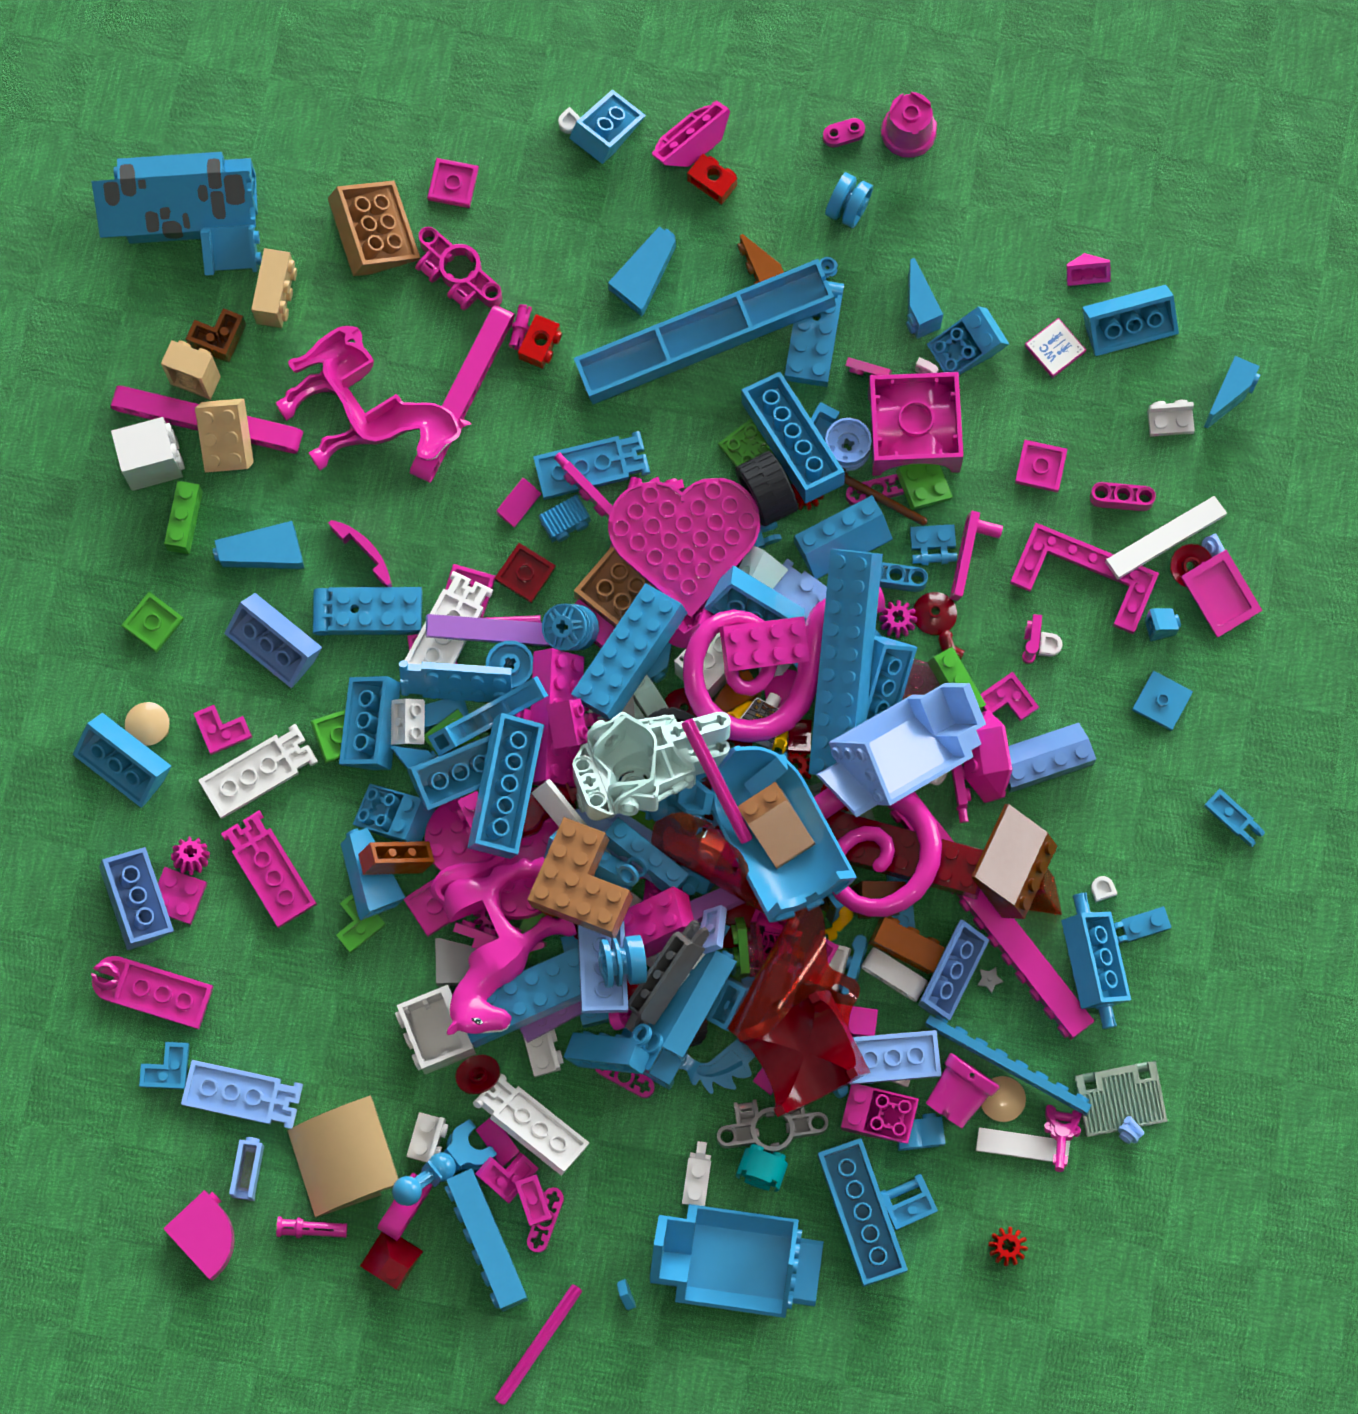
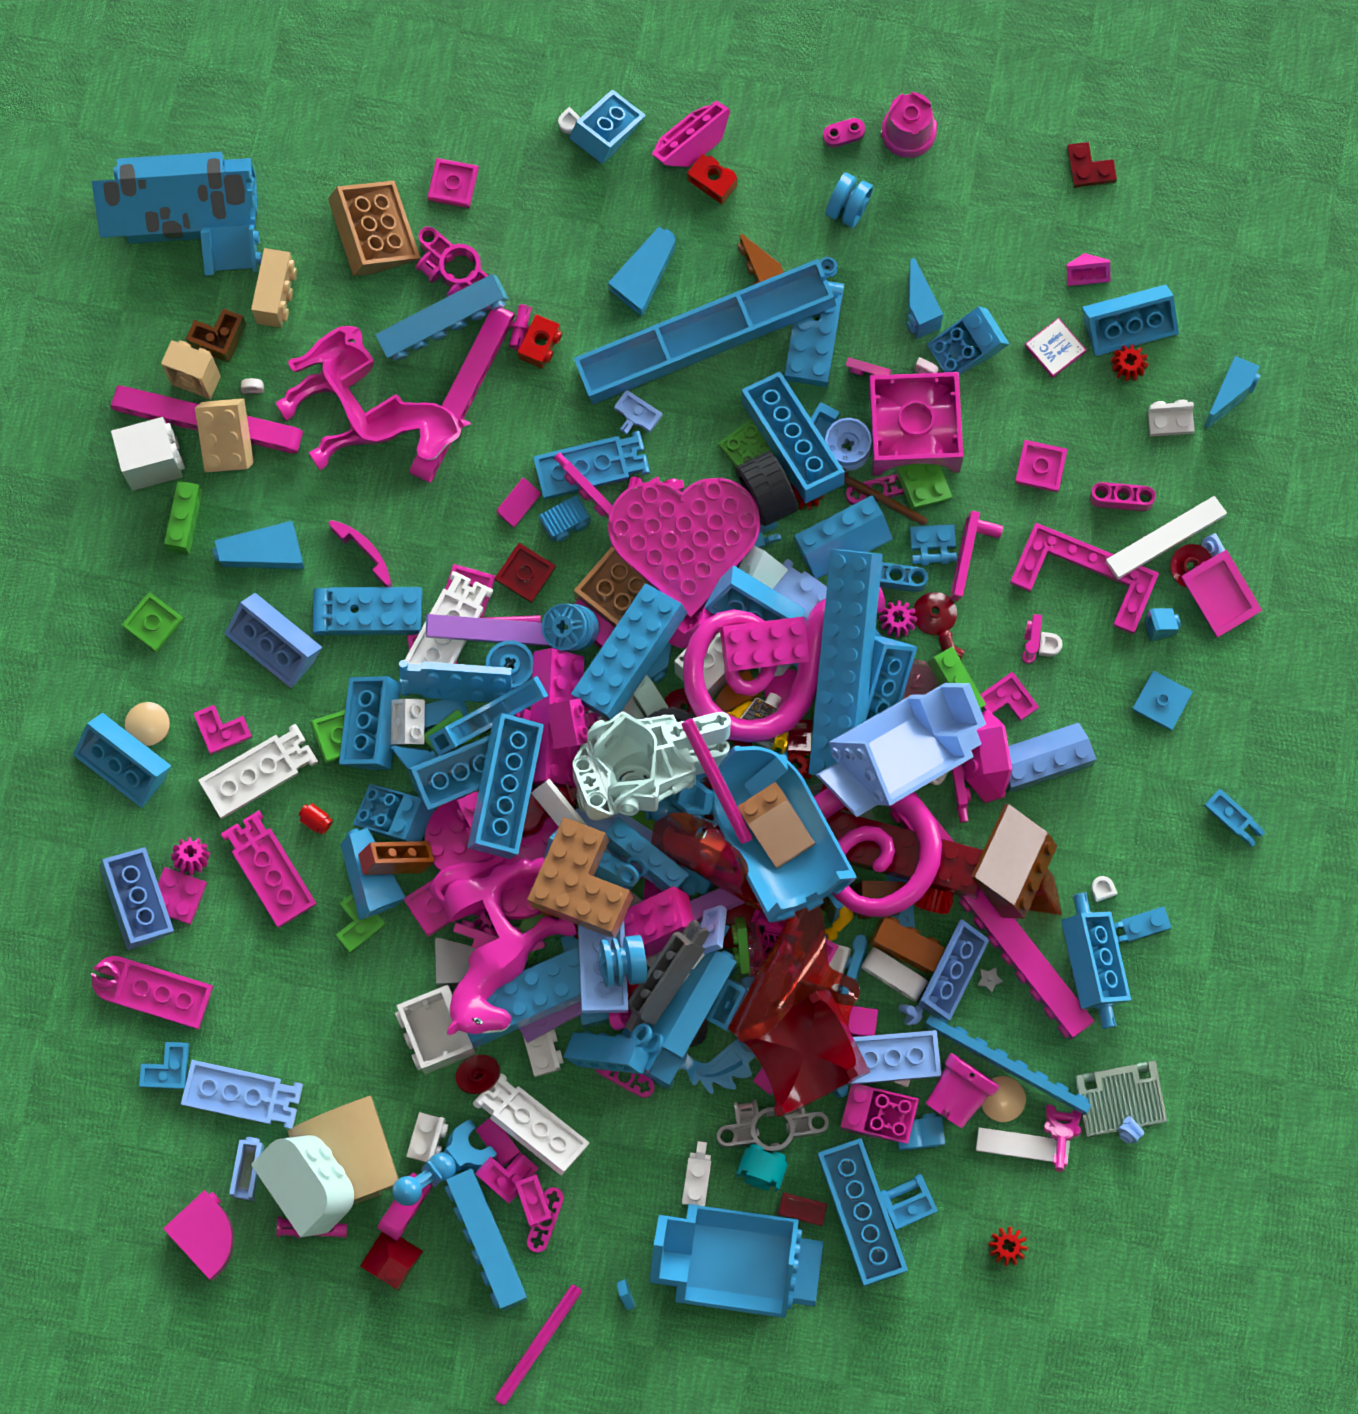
(252, 386): none -> white tile
(306, 1183): none -> light aqua brick
(315, 819): none -> red brick
(441, 317): none -> dark azure brick
(637, 413): none -> light blue plate
(802, 1209): none -> dark red tile
(912, 1013): none -> light blue plate
(936, 901): none -> red gear
(1086, 172): none -> dark red plate
(1134, 356): none -> red gear

